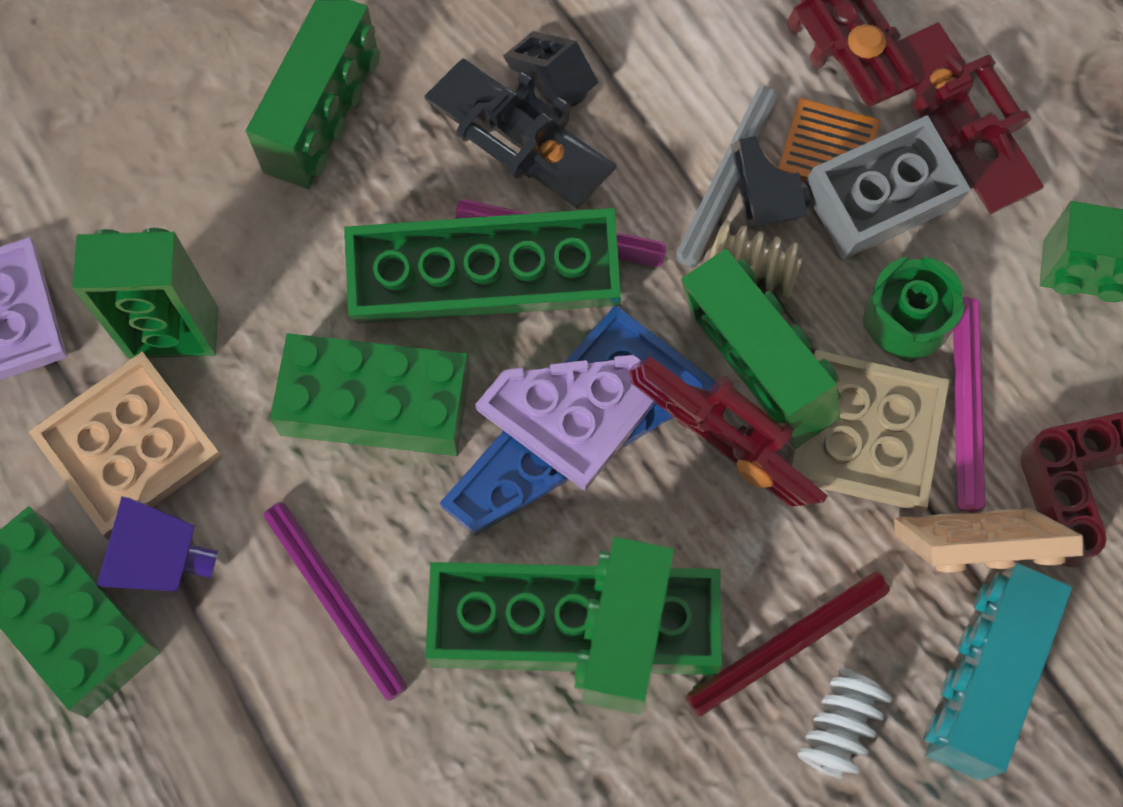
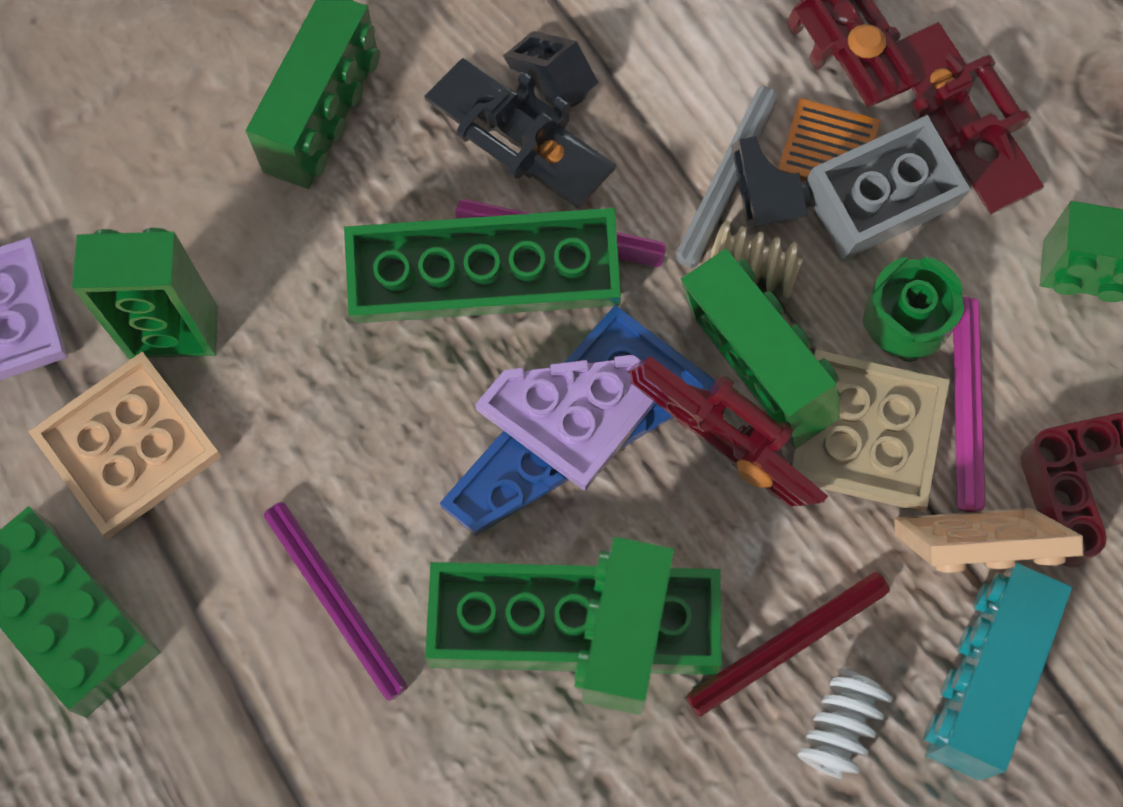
(151, 550): dark purple torso -> none
(371, 394): green brick -> none

